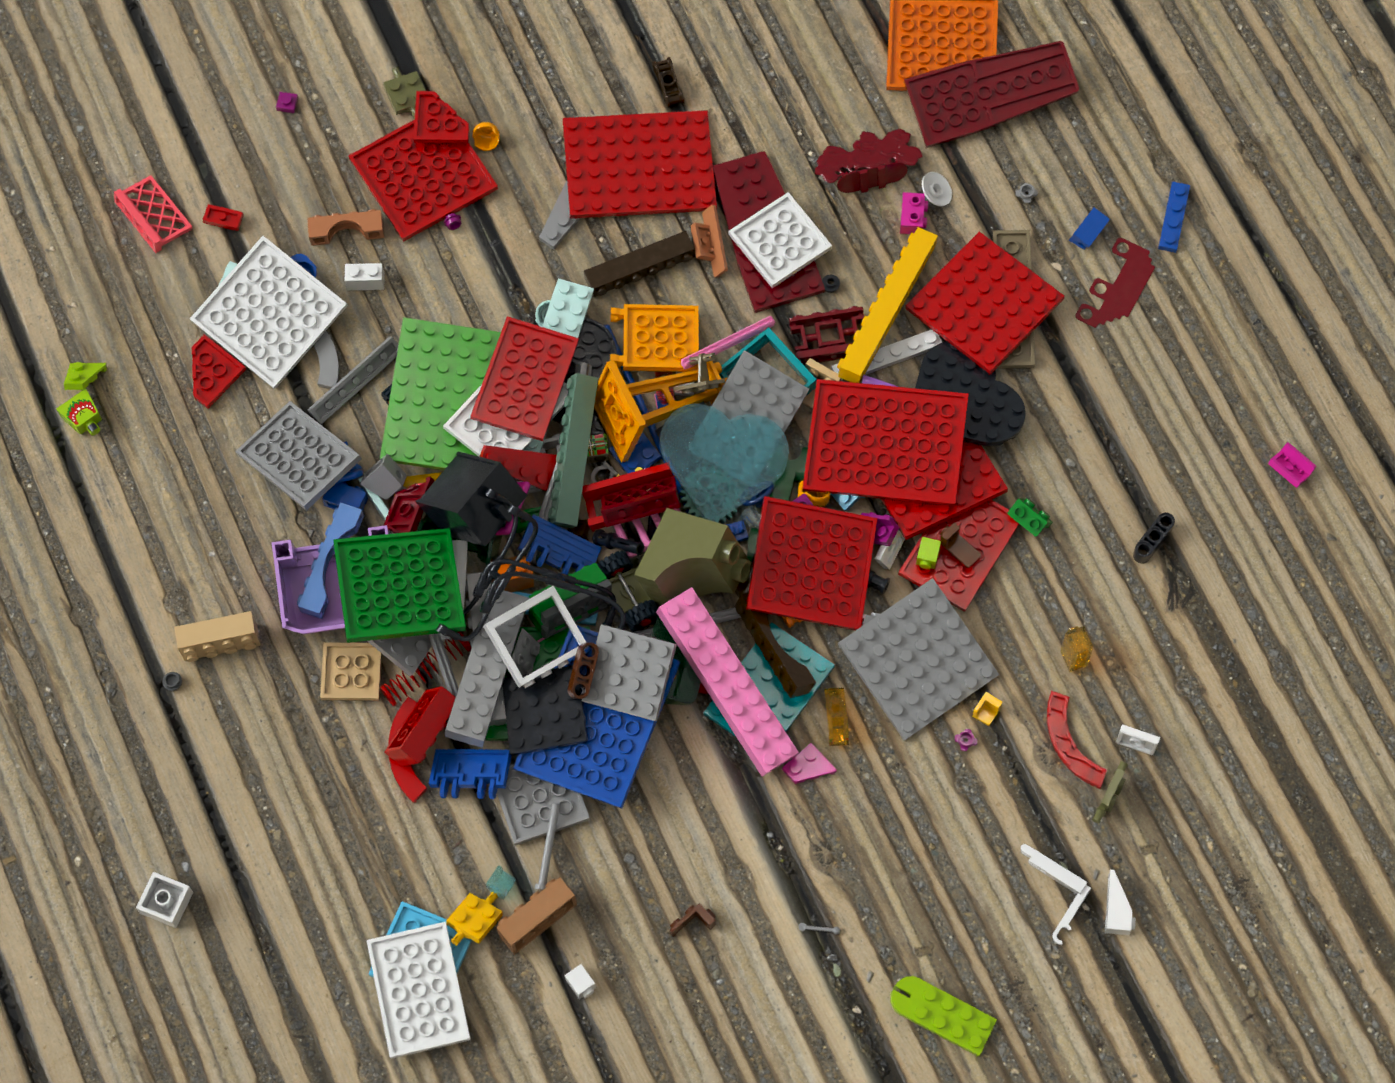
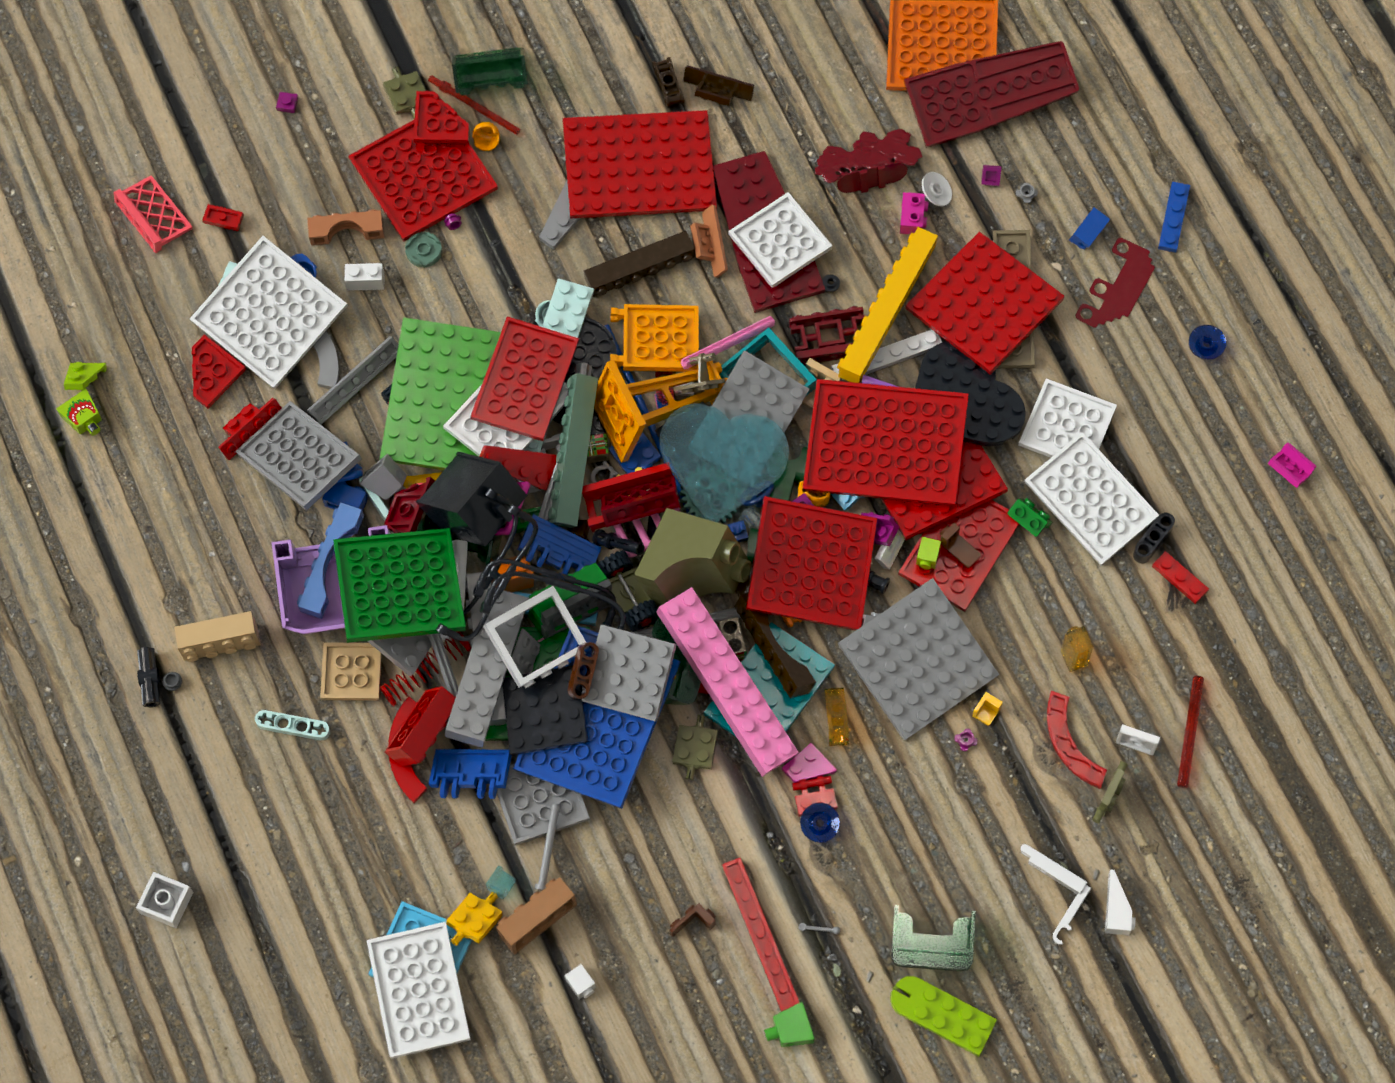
(148, 677): none -> black piece
(246, 425): none -> red bracket
(291, 729): none -> light aqua beam
(423, 249): none -> sand green tile
(446, 87): none -> clear red bar
(489, 69): none -> clear green windscreen
(695, 747): none -> olive plate
(716, 86): none -> dark brown bracket
(736, 635): none -> dark tan piece
(760, 934): none -> plate
(791, 1027): none -> bright green torso
(821, 796): none -> plate
(822, 812): none -> clear blue dish
(932, 950): none -> clear green windscreen
(991, 175): none -> magenta plate
(1062, 415): none -> white plate
(1091, 498): none -> white plate
(1180, 577): none -> red plate
(1190, 731): none -> clear red axle
(1210, 335): none -> clear blue dish

